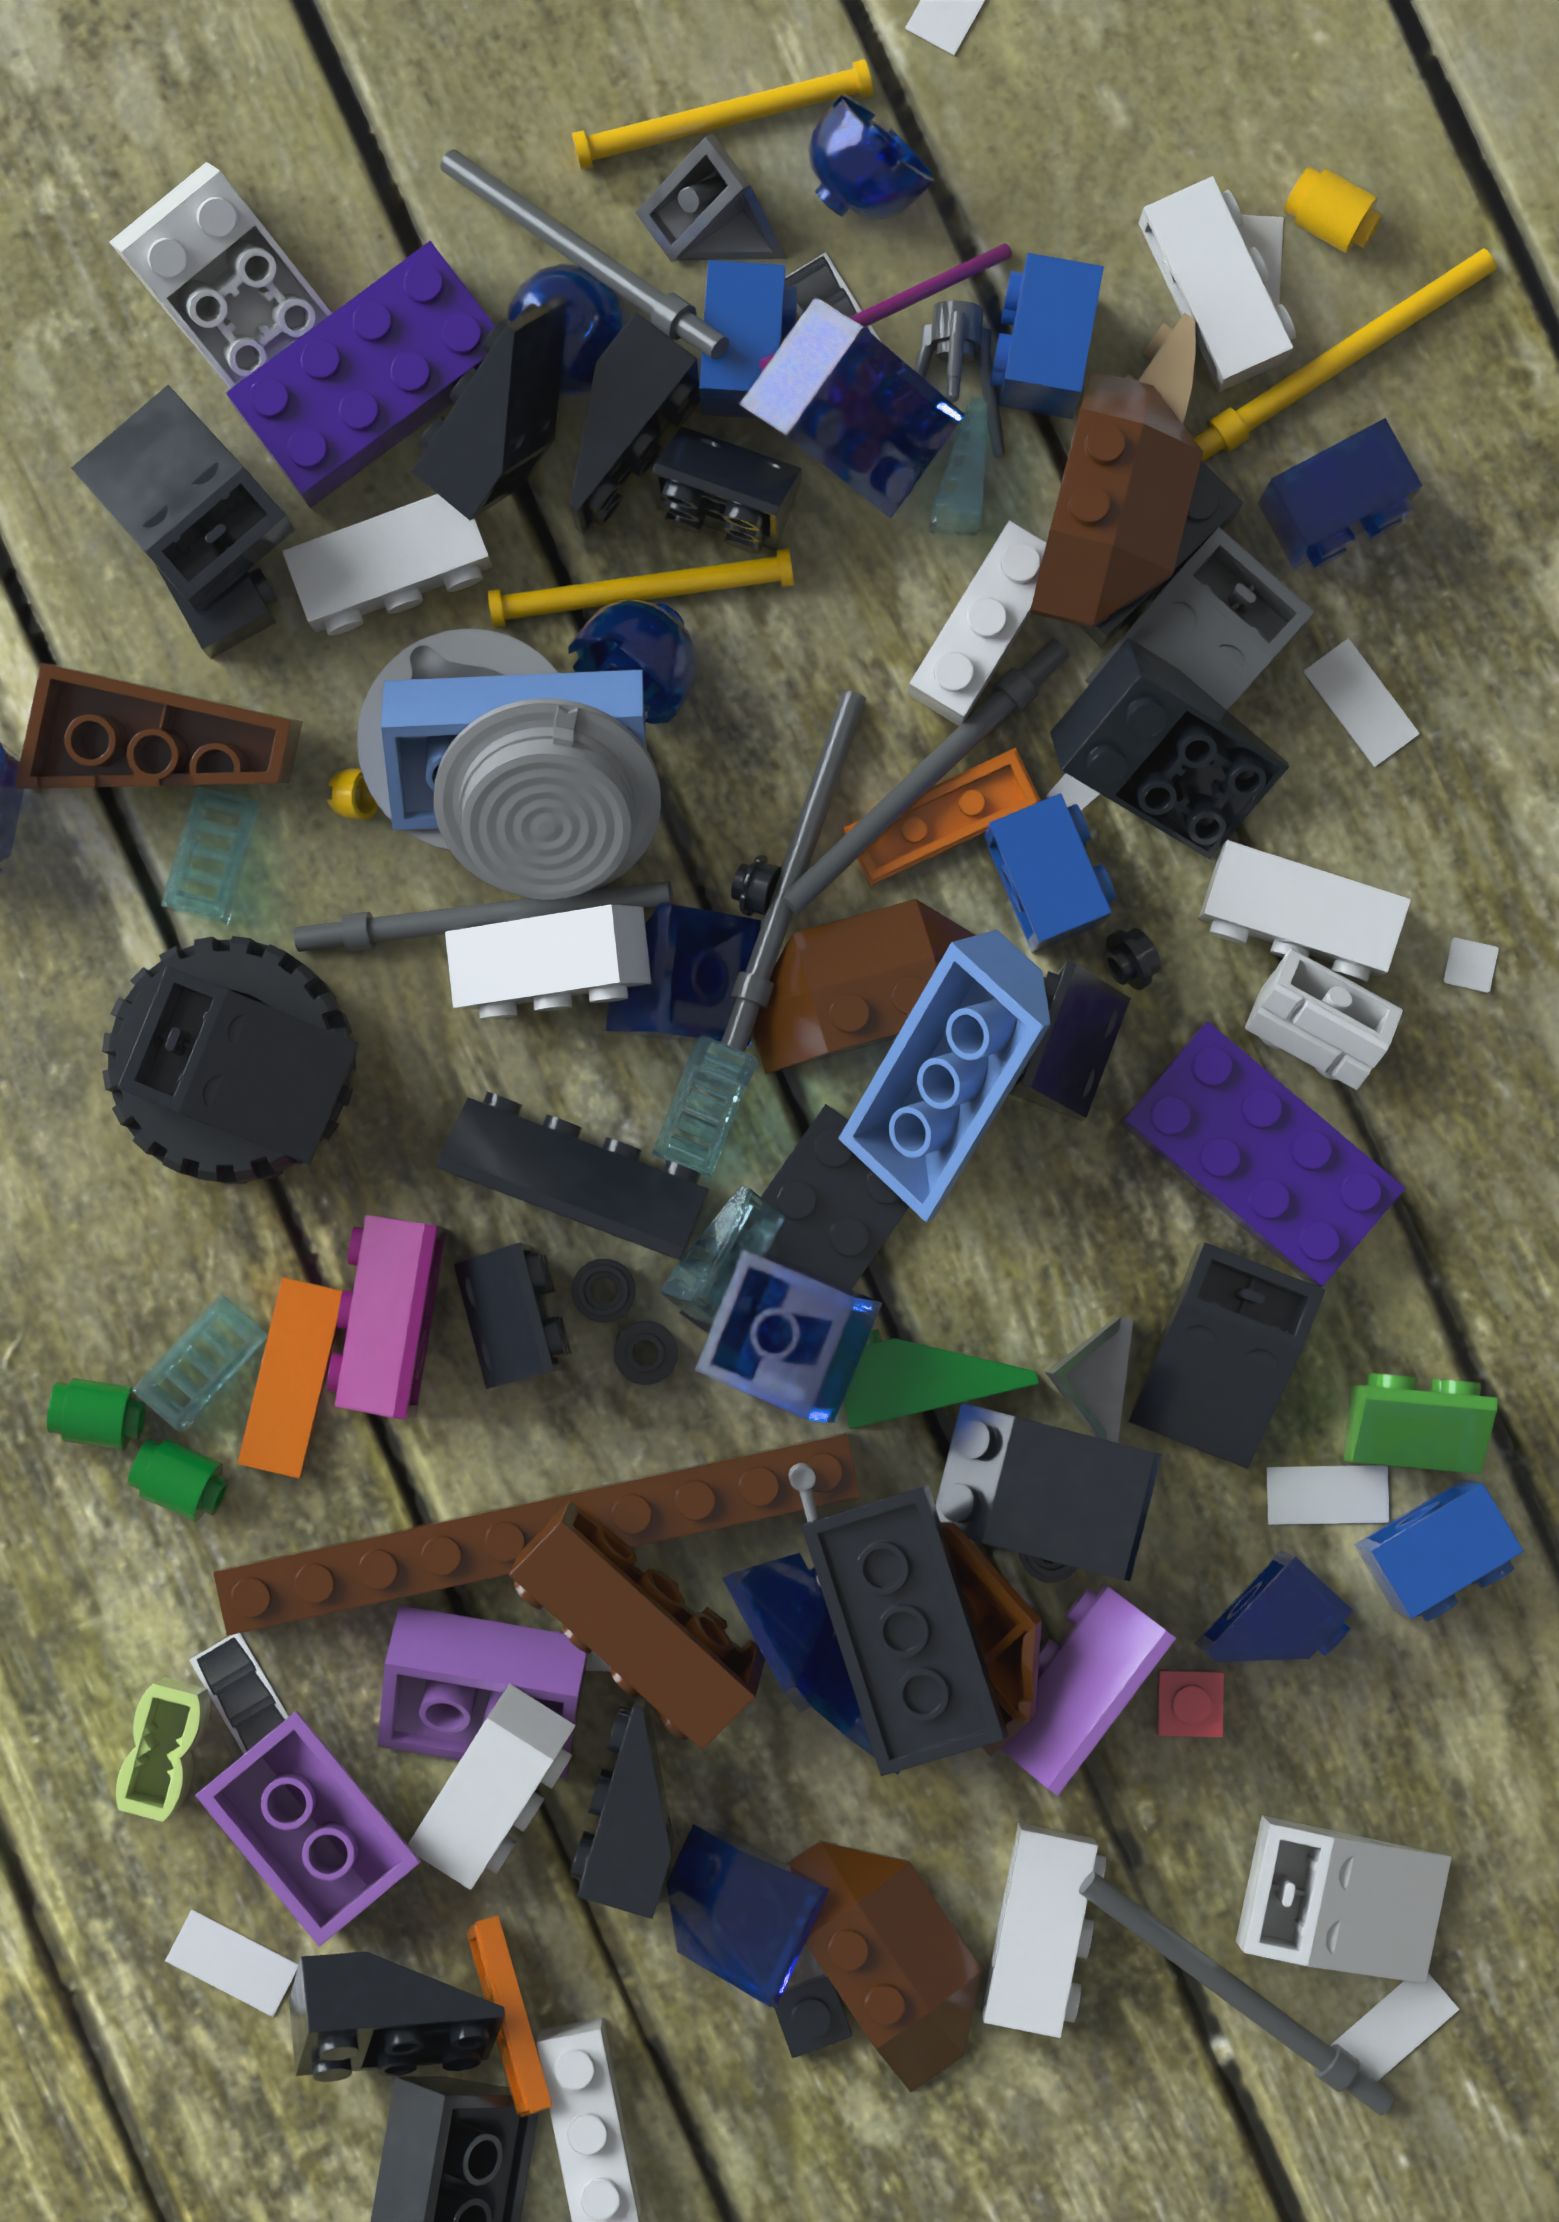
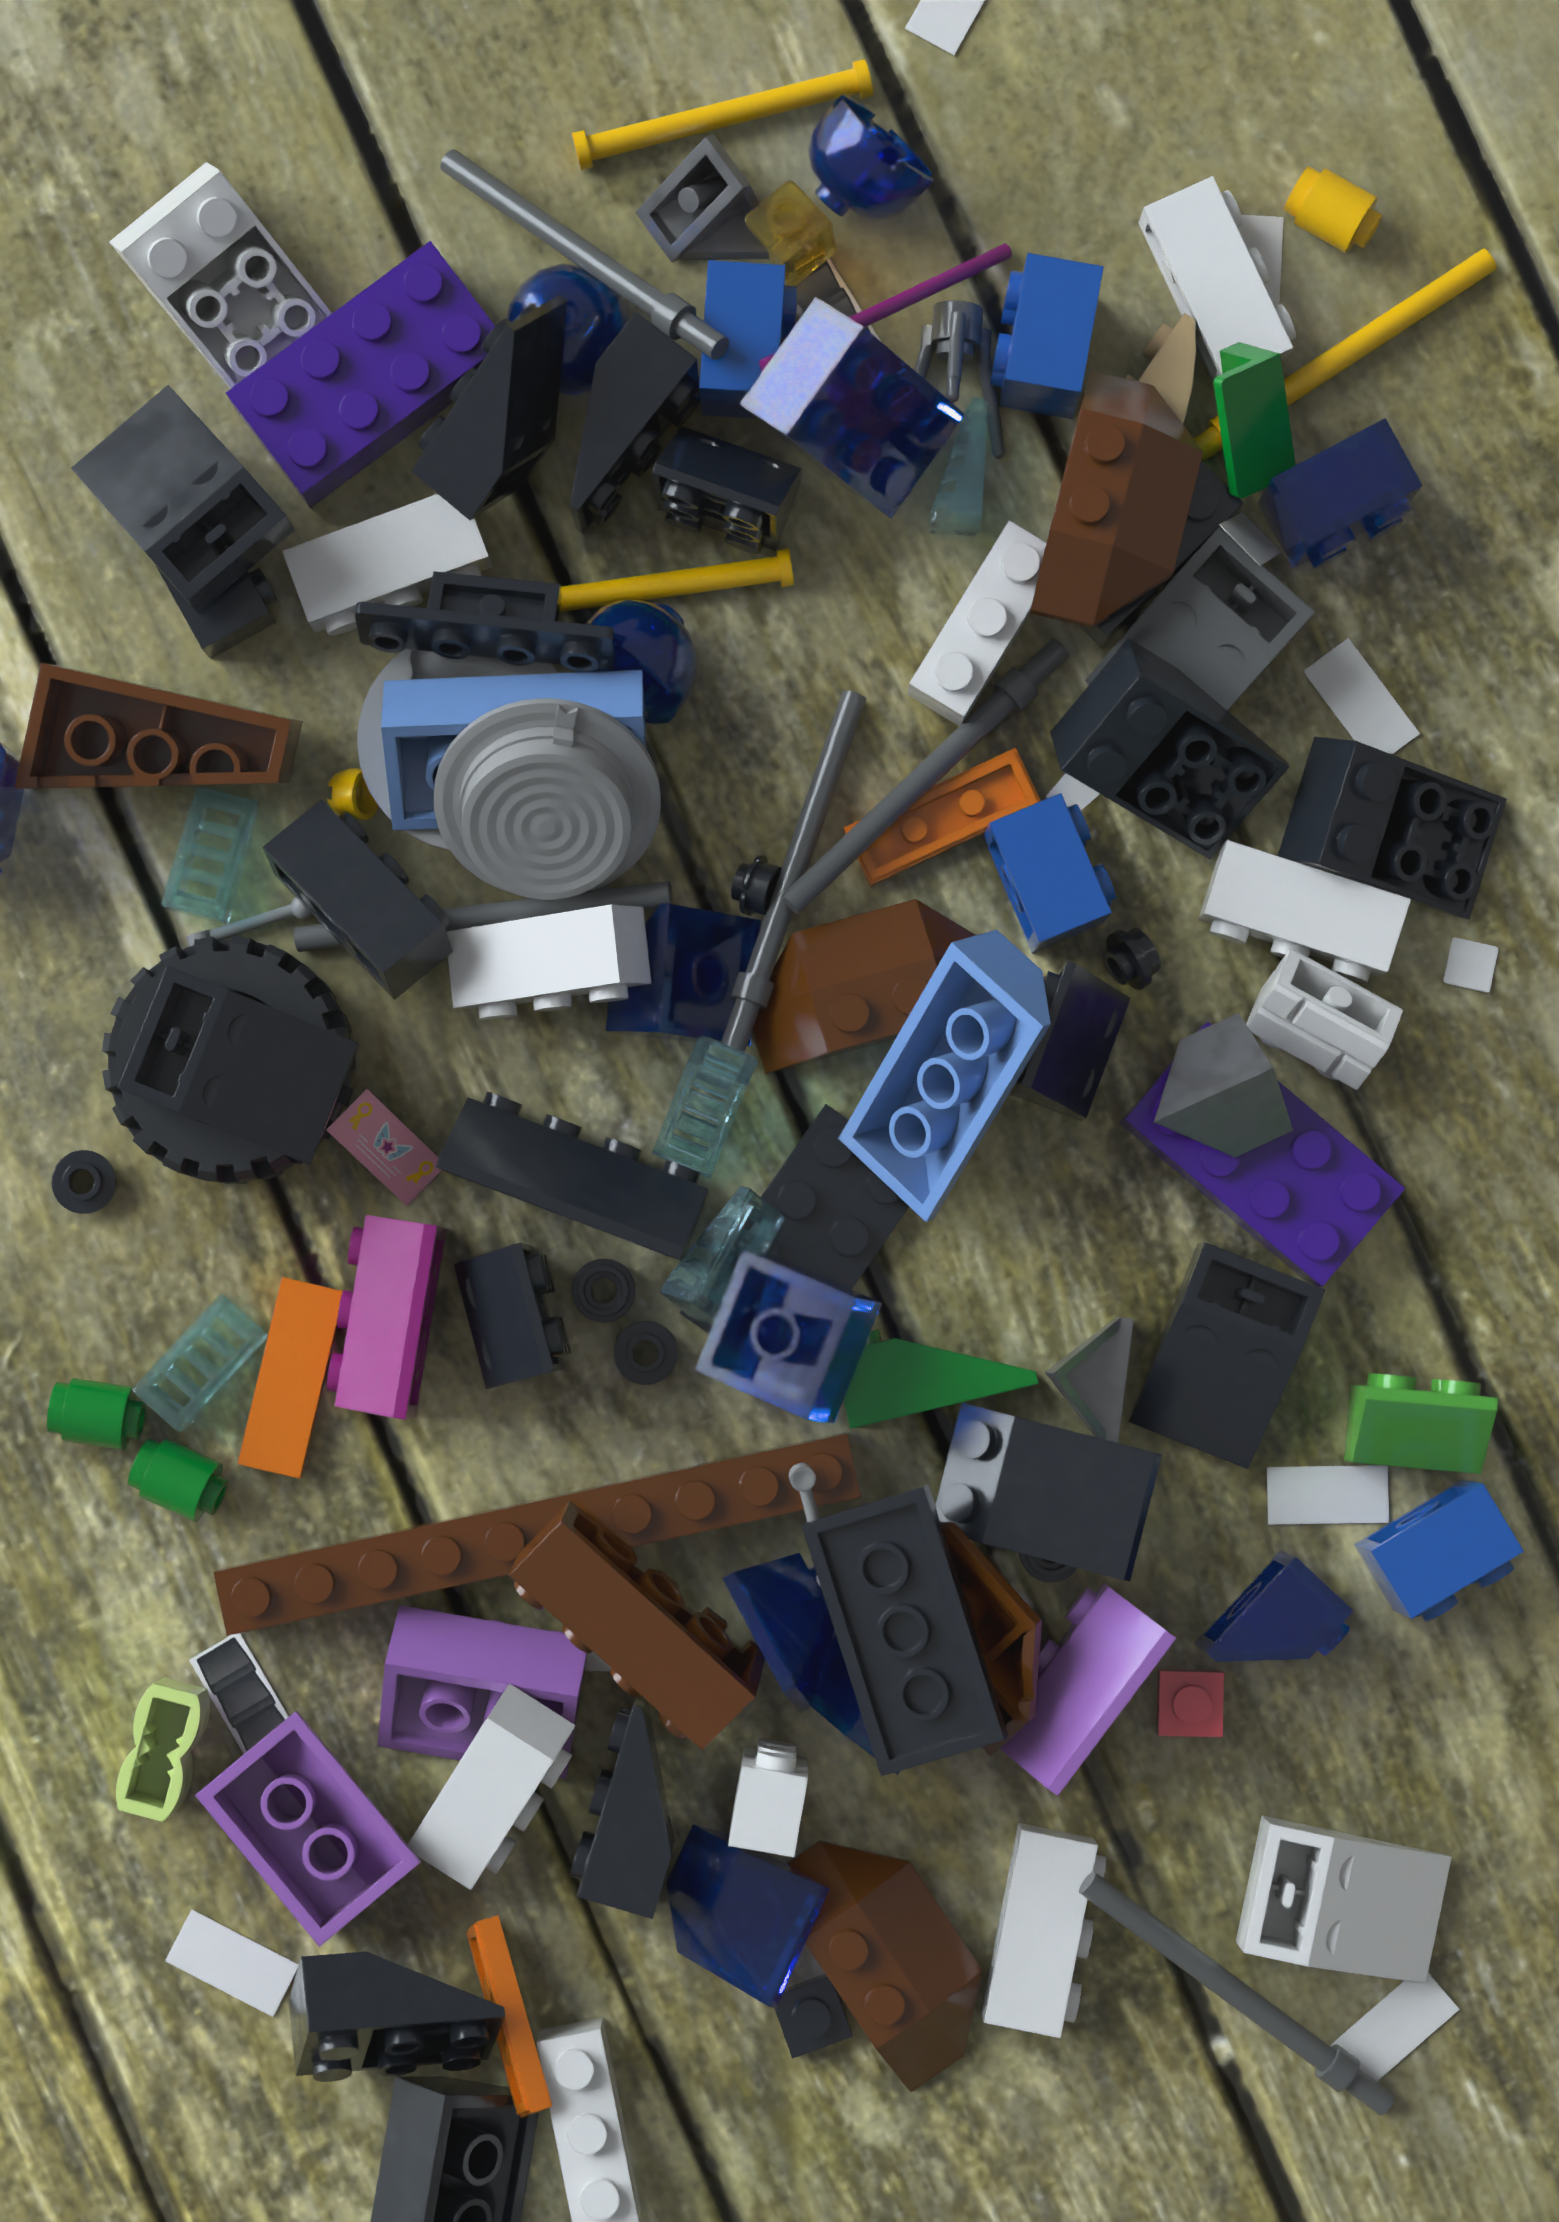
(103, 1187): none -> black plate
(295, 909): none -> light grey hinge
(360, 897): none -> black brick
(385, 1147): none -> bright pink sticker
(490, 620): none -> black bracket
(769, 1798): none -> white brick
(792, 231): none -> clear yellow bracket
(1223, 1090): none -> flat silver slope
(1250, 538): none -> white sticker
(1253, 418): none -> green panel
(1392, 825): none -> black slope

